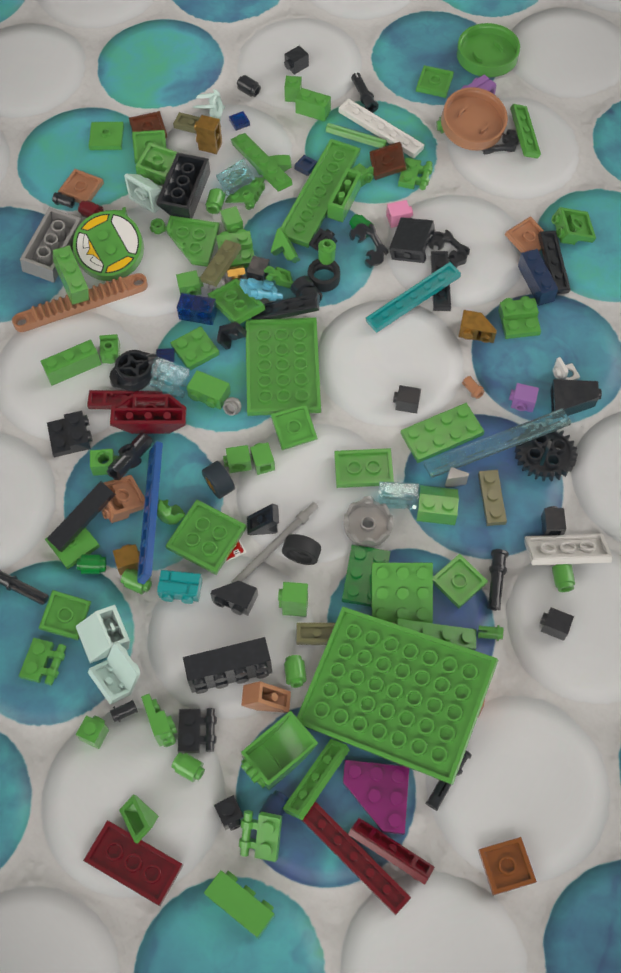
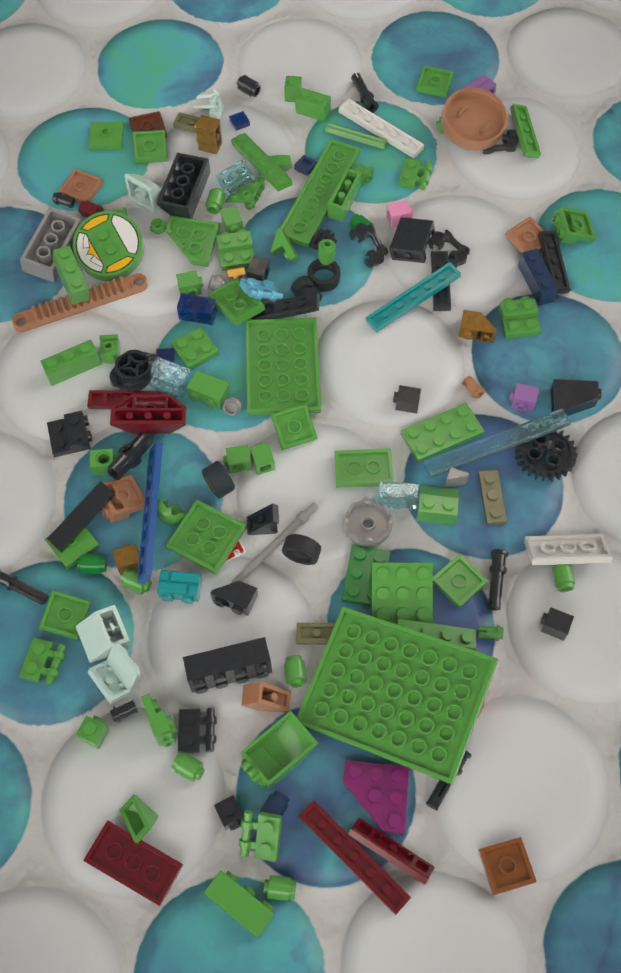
(155, 163): bright green plate -> none
(220, 263): olive plate -> none
(230, 332): black bracket -> none
(280, 888): none -> bright green brick
(281, 276): bright green plate -> none
(293, 599): bright green brick -> none
(296, 60): black brick -> none
(316, 779): bright green plate -> none
(387, 160): copper tile -> none
(488, 50): bright green piece -> none
(553, 521): black brick -> none
(561, 370): white bracket -> none

